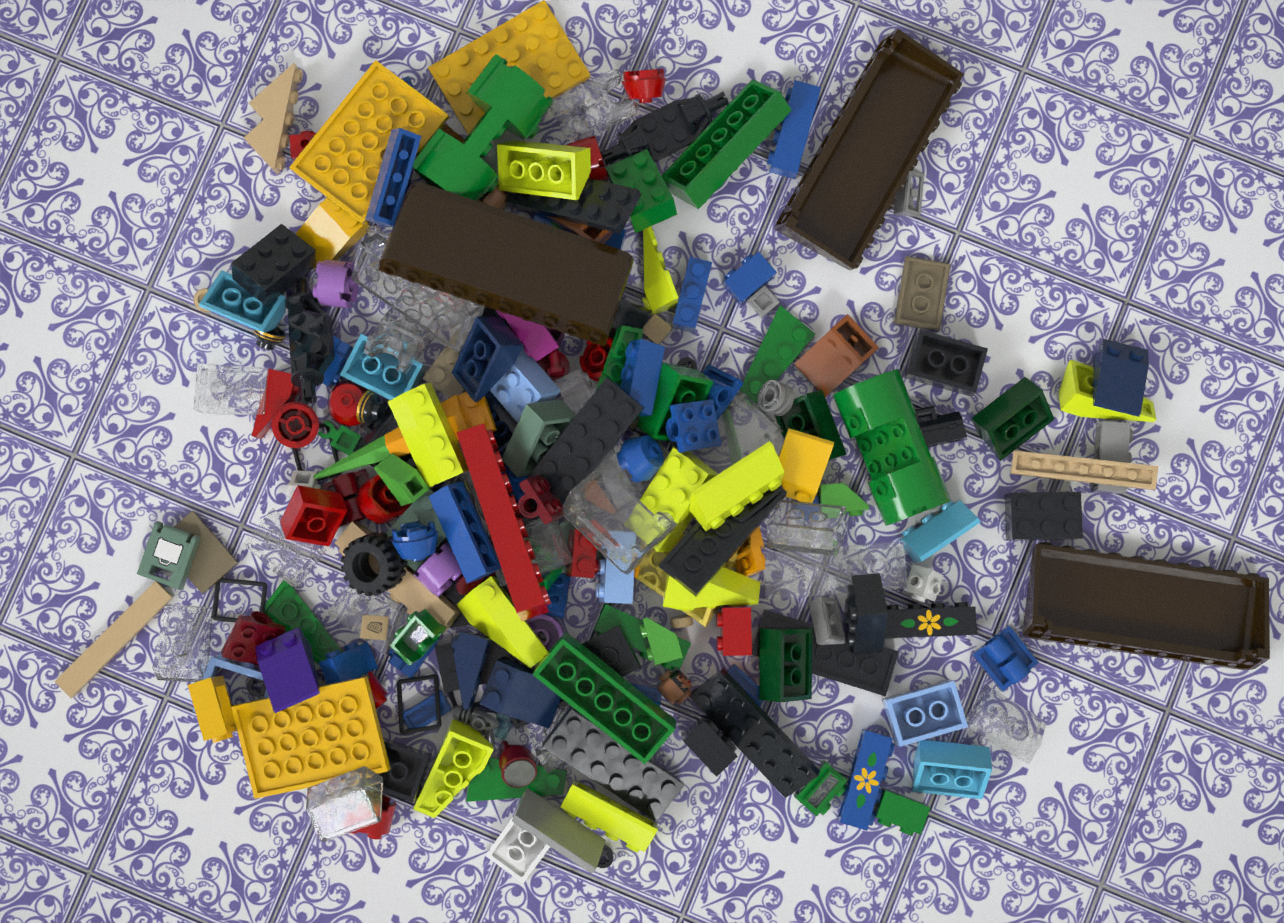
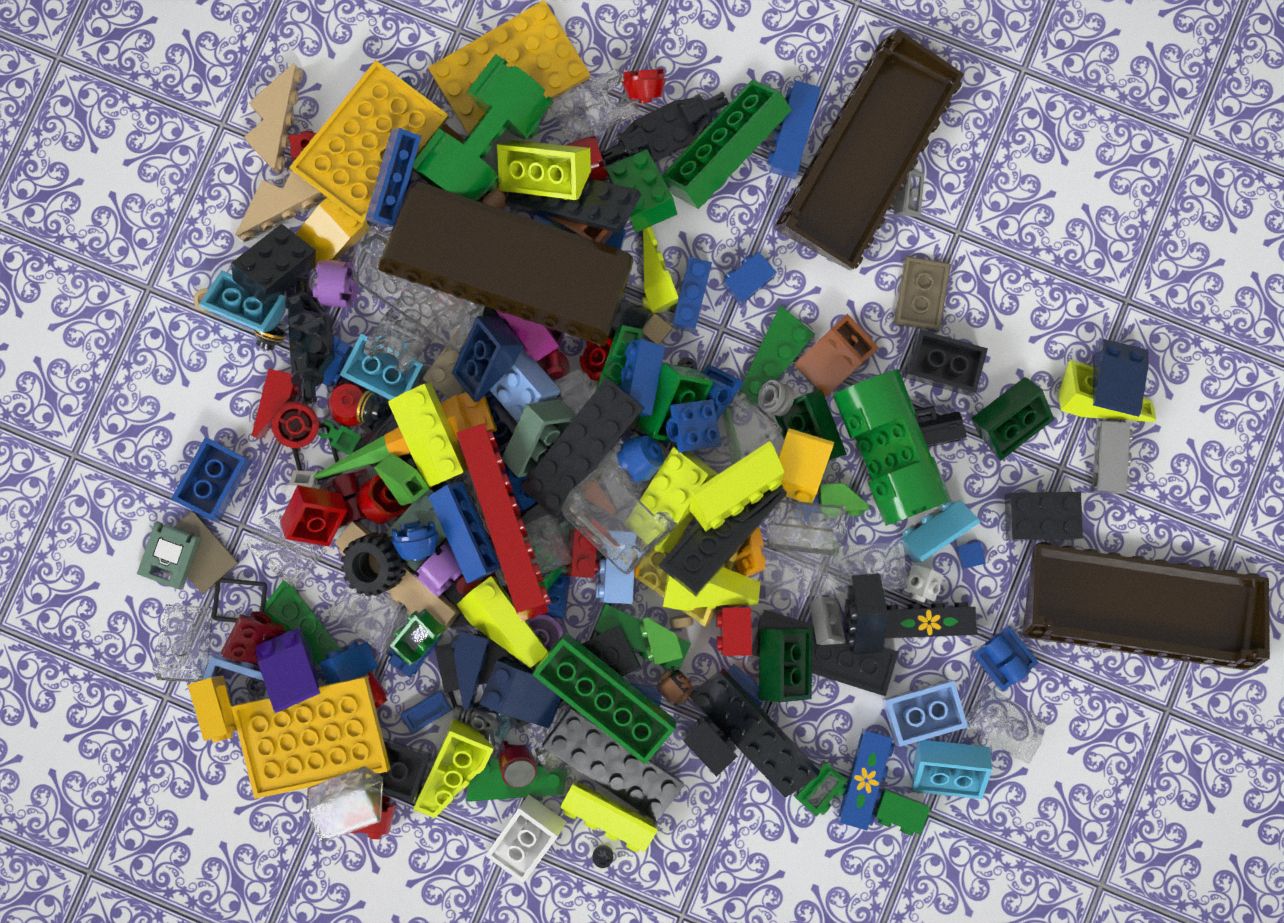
(113, 639): tan tile -> none
(211, 480): none -> blue brick
(230, 389): clear slope -> none
(276, 204): none -> tan slope
(374, 627): tan slope -> none
(400, 704): black piece -> none
(537, 490): dark red plate -> none
(559, 830): light grey tile -> none
(763, 301): light grey plate -> none
(971, 555): none -> blue tile
(1084, 470): tan plate -> none

